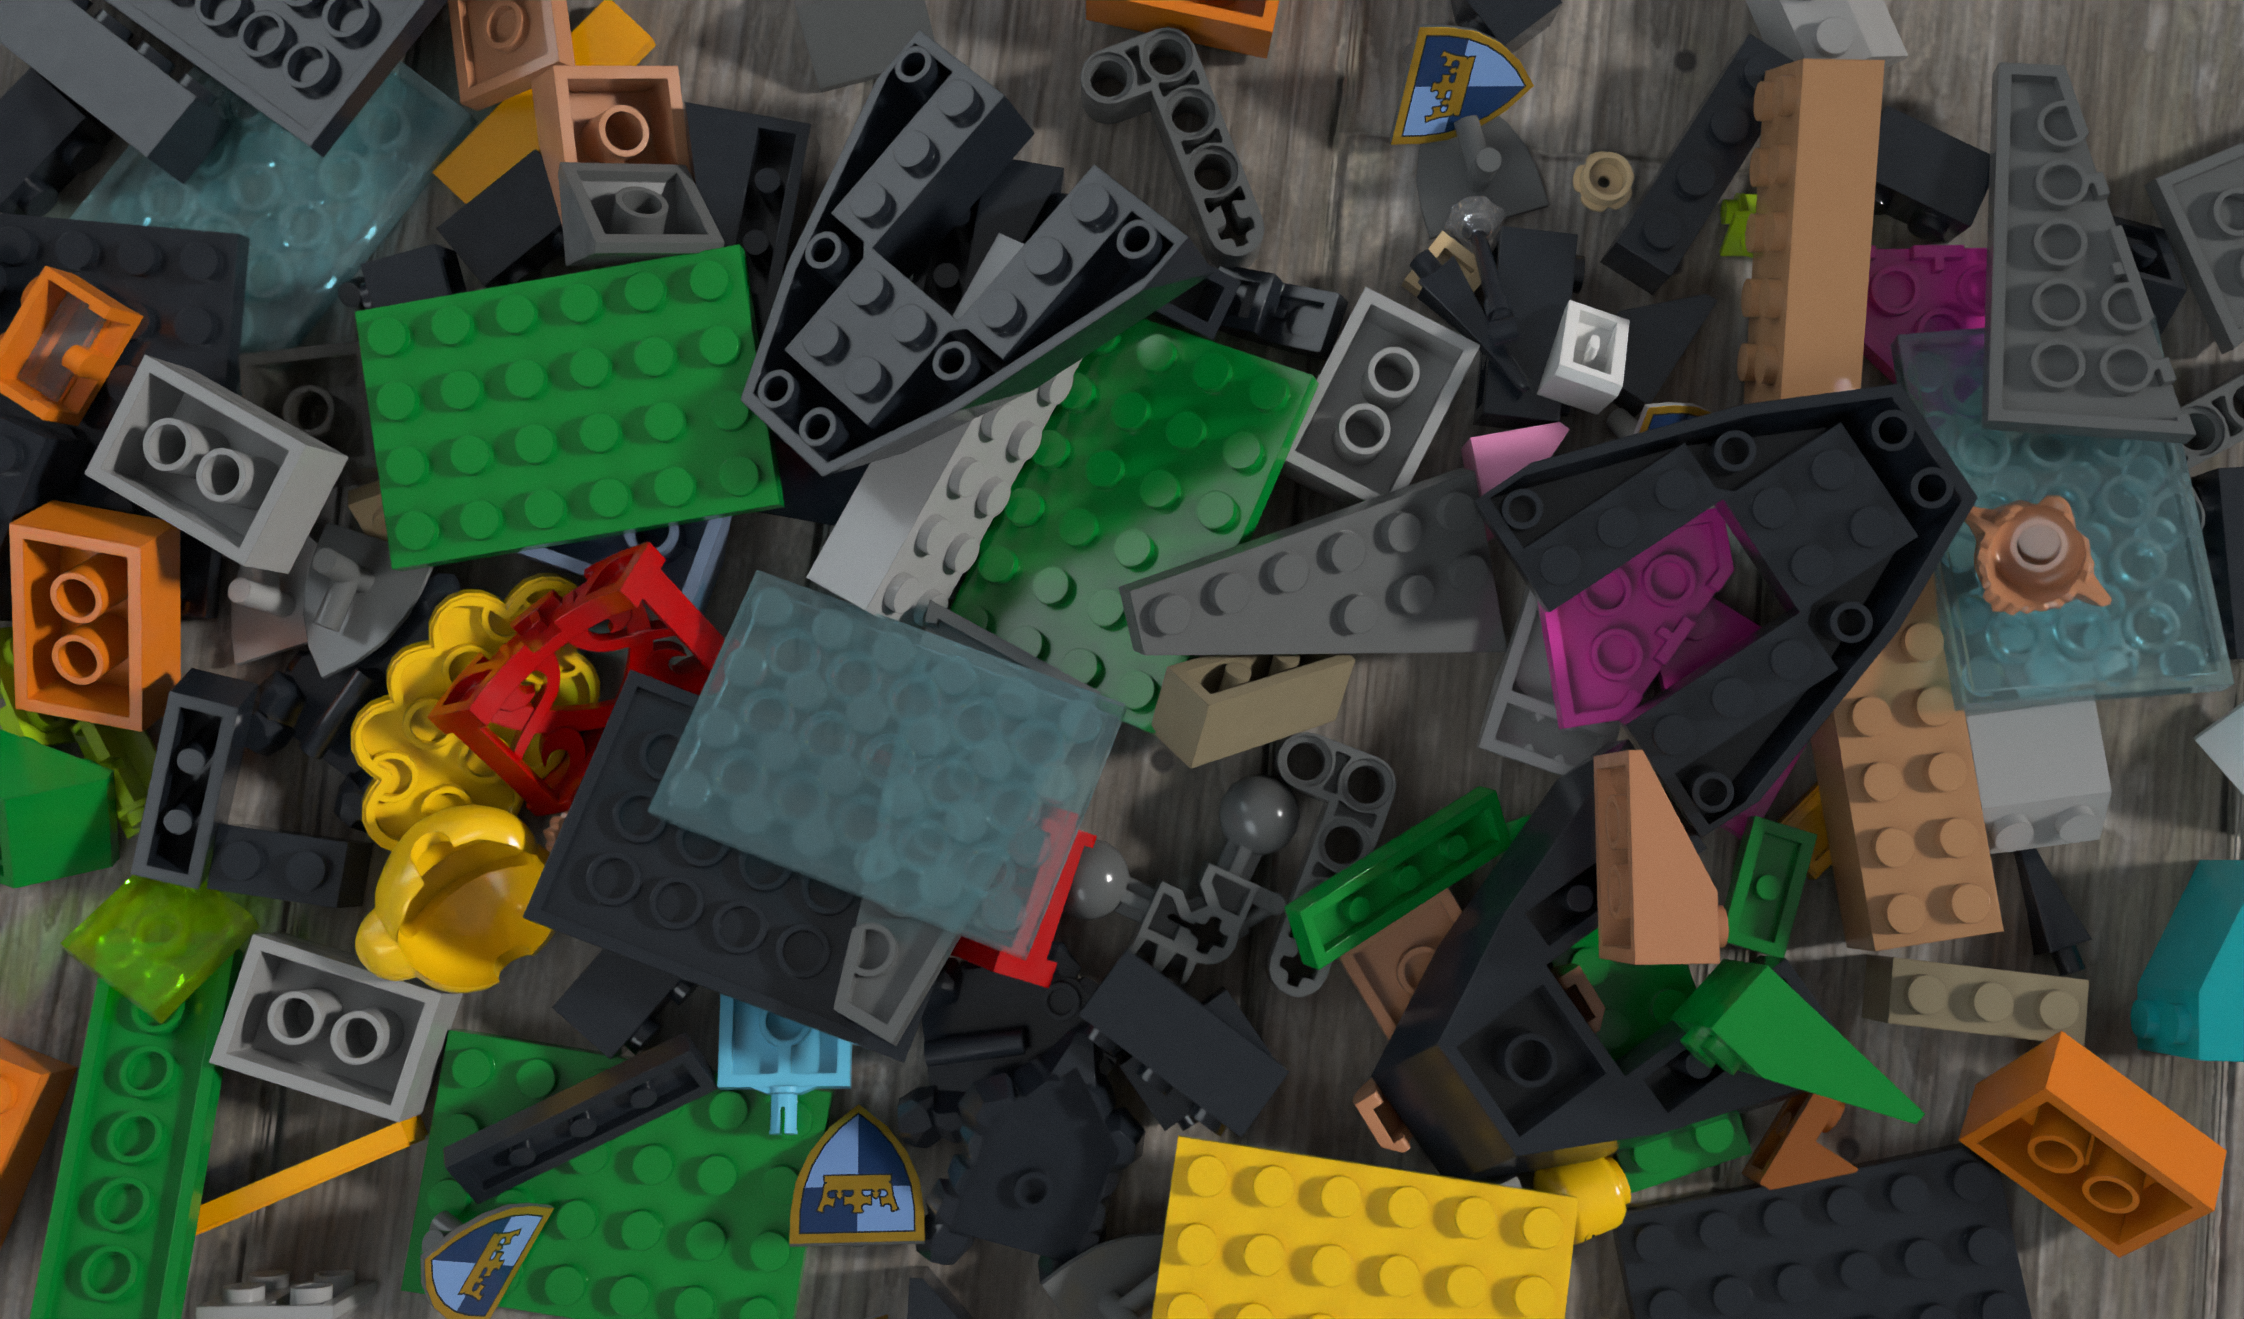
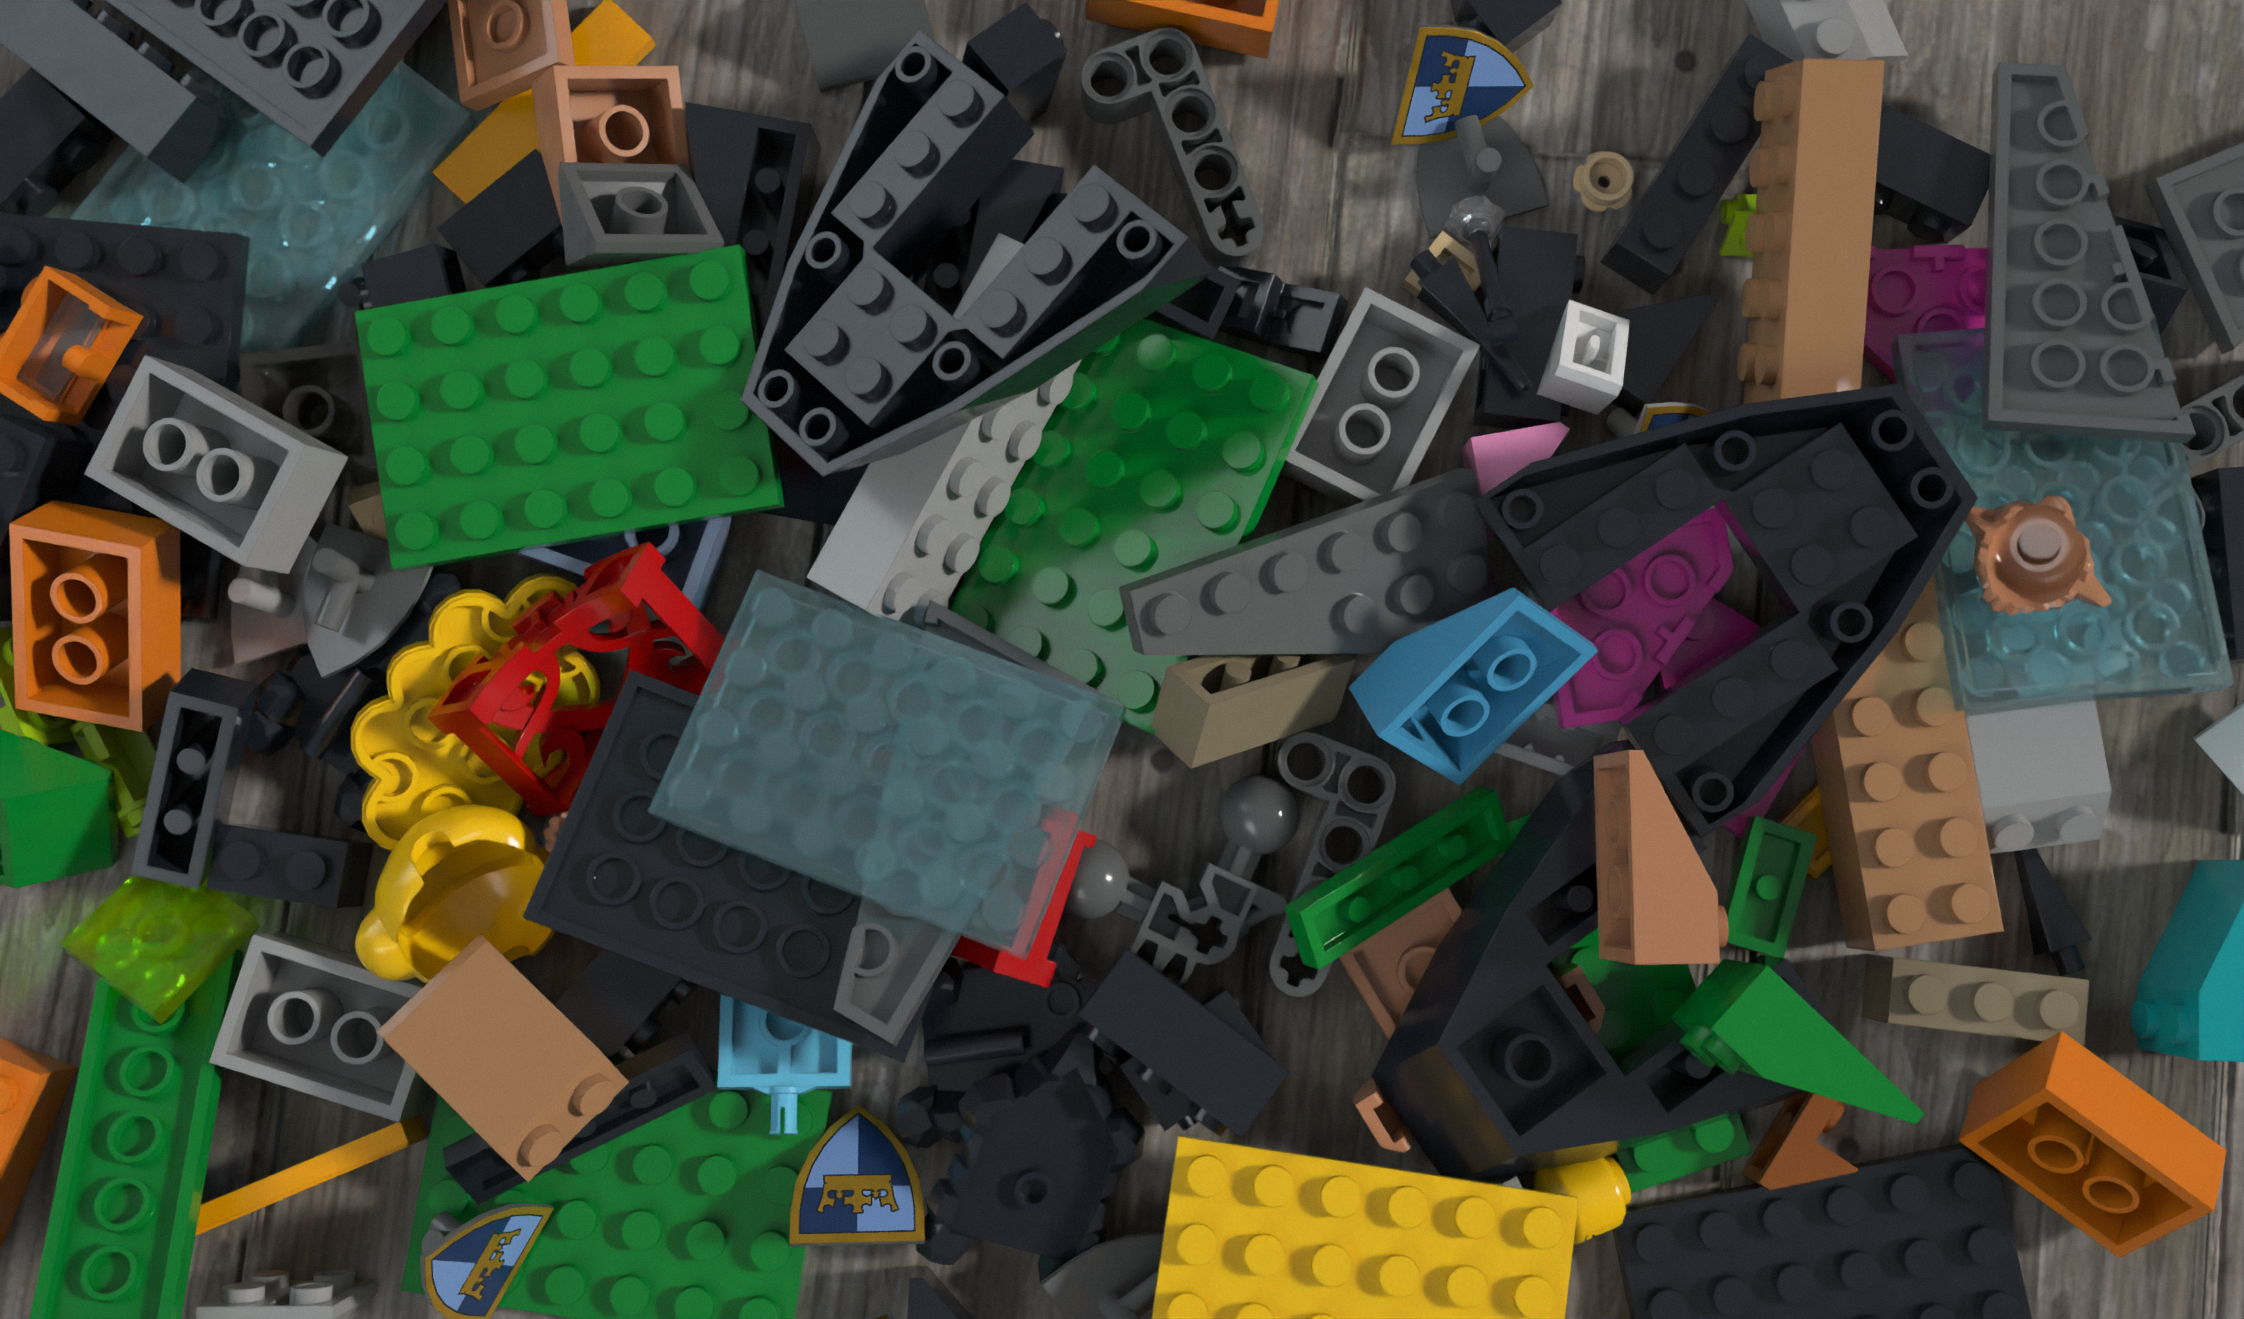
(503, 1057): none -> medium nougat slope
(1019, 59): none -> black brick
(1469, 681): none -> dark azure slope

